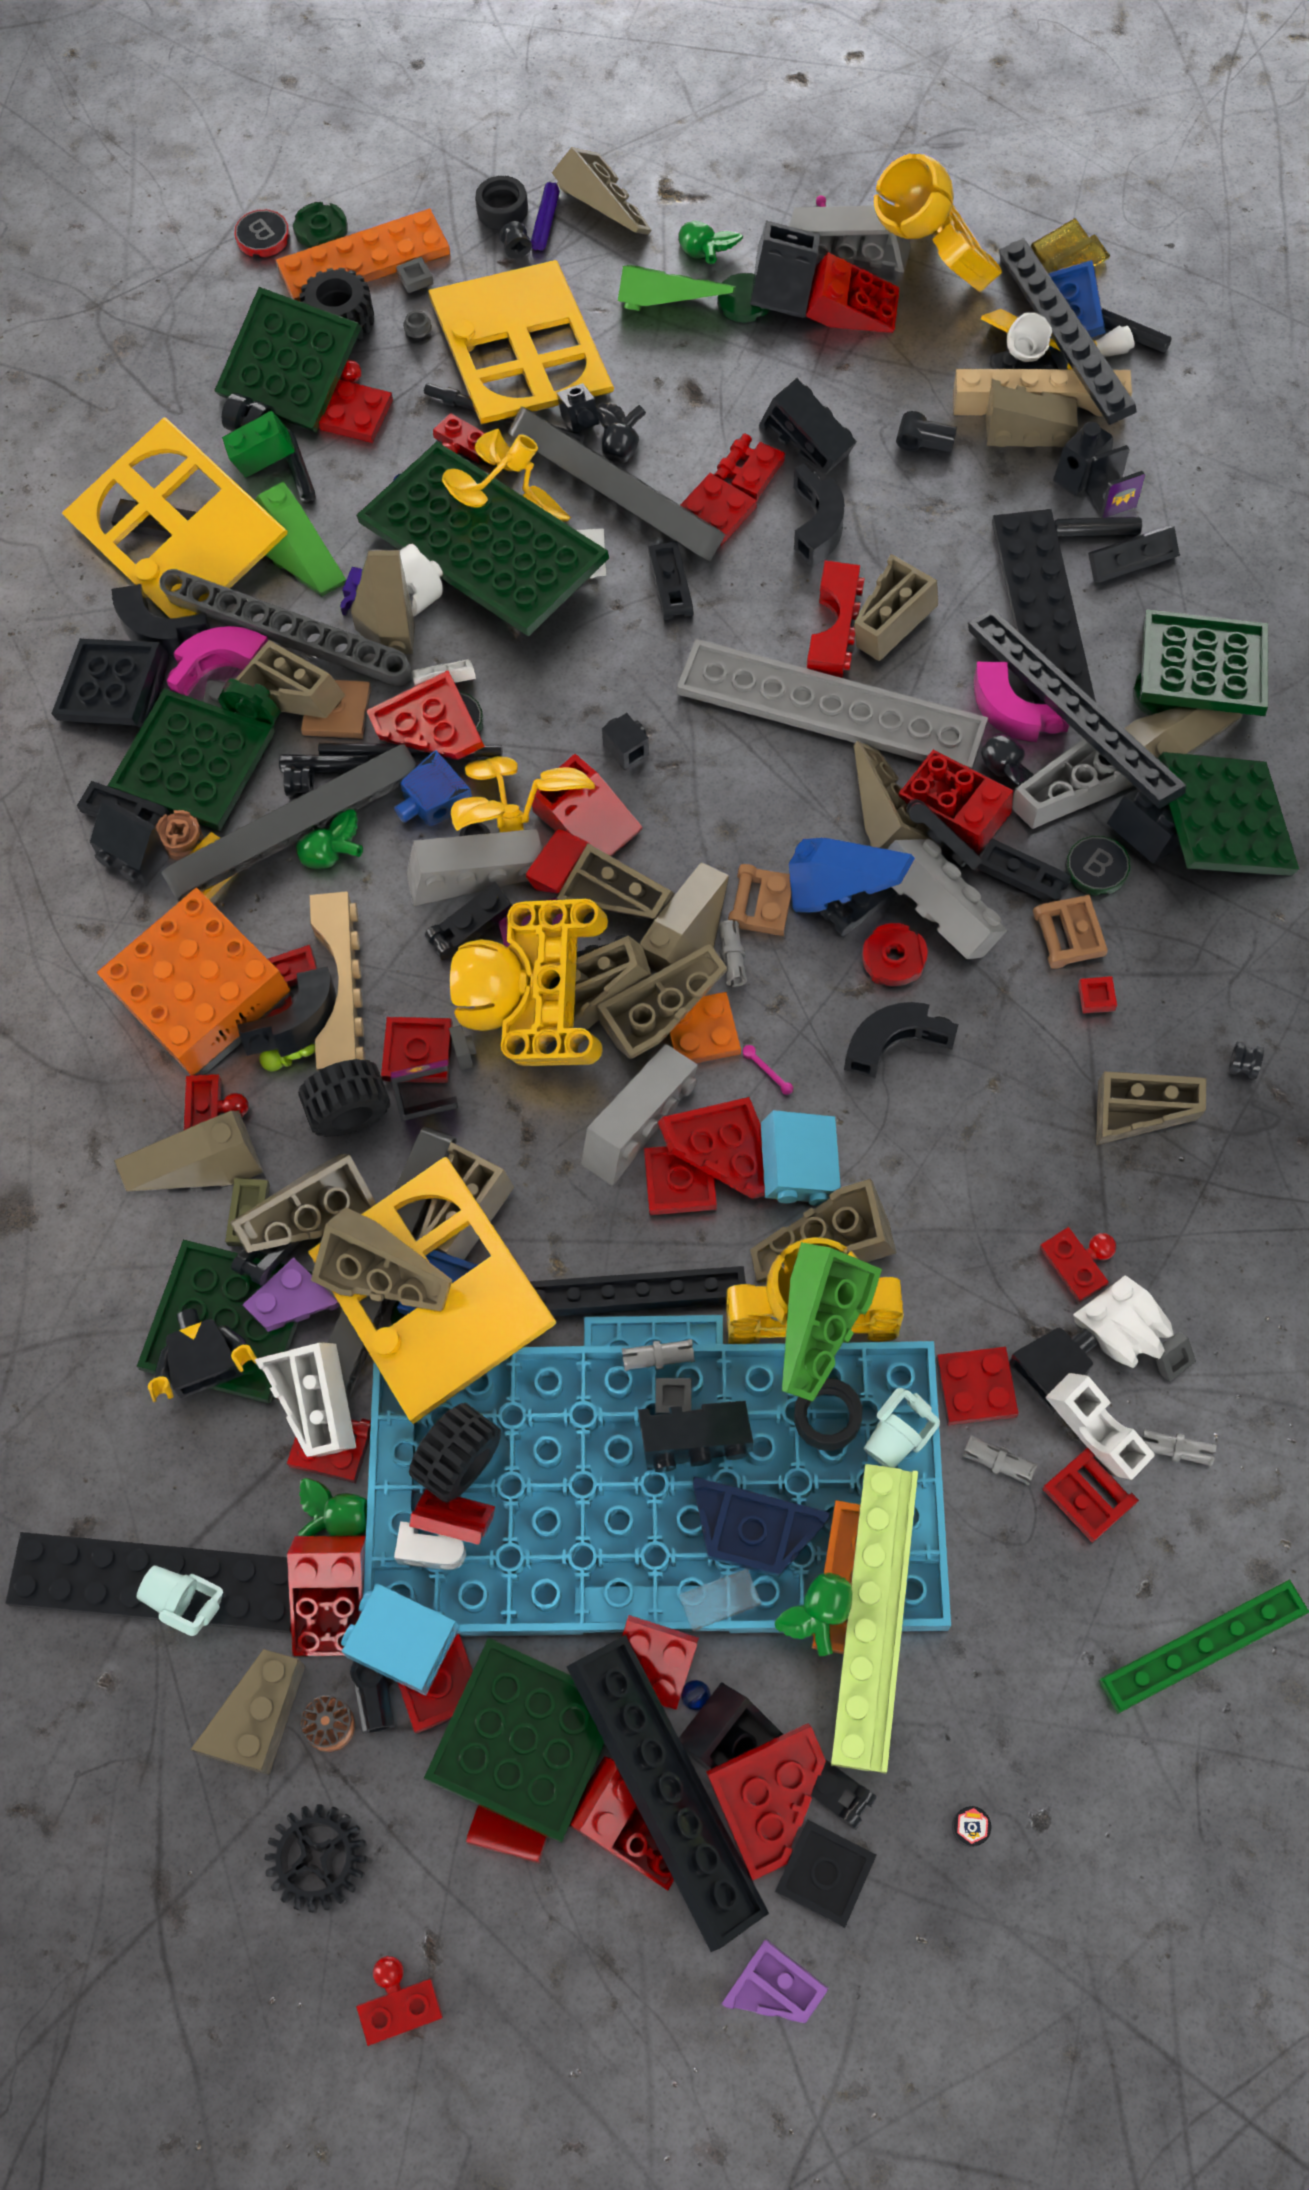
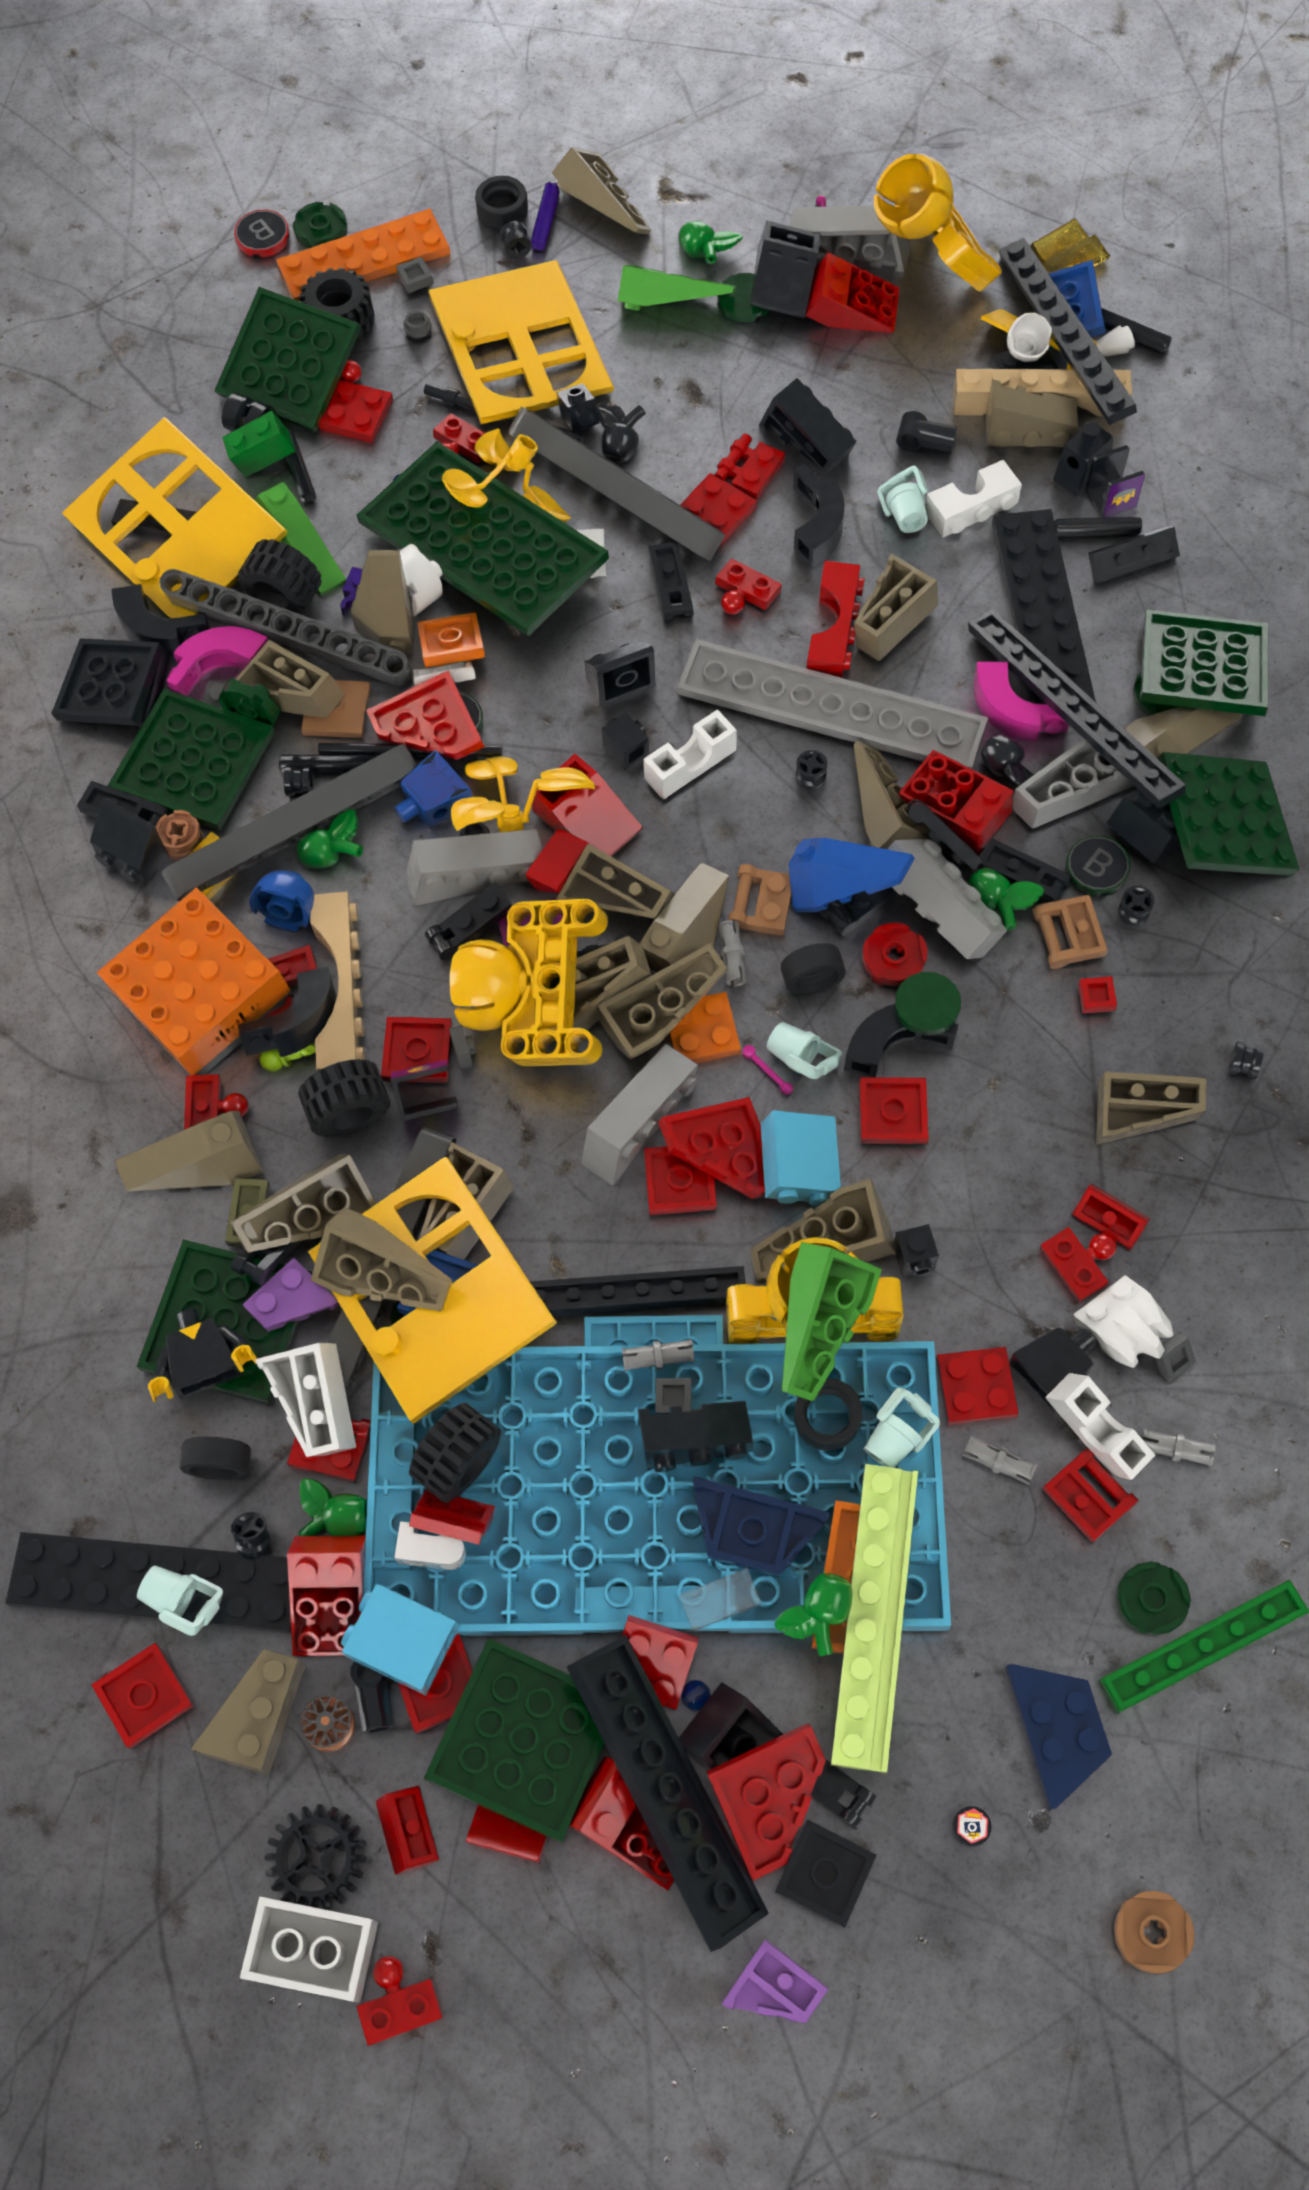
(142, 1695): none -> red plate
(215, 1458): none -> black tyre
(251, 1535): none -> black wheel
(280, 576): none -> black tyre
(283, 899): none -> blue cylinder
(309, 1949): none -> white brick
(406, 1829): none -> red slope
(450, 640): none -> orange plate
(621, 672): none -> black slope
(710, 743): none -> white arch
(745, 584): none -> red plate
(799, 1050): none -> light aqua piece
(808, 762): none -> black wheel
(813, 969): none -> black tyre
(893, 1110): none -> red plate
(905, 499): none -> light aqua piece
(916, 1251): none -> black brick
(927, 1003): none -> dark green tile
(953, 510): none -> white arch
(999, 894): none -> green piece
(1060, 1729): none -> dark blue wing
(1111, 1216): none -> red slope
(1136, 897): none -> black wheel
(1136, 1947): none -> medium nougat plate
(1153, 1599): none -> dark green tile

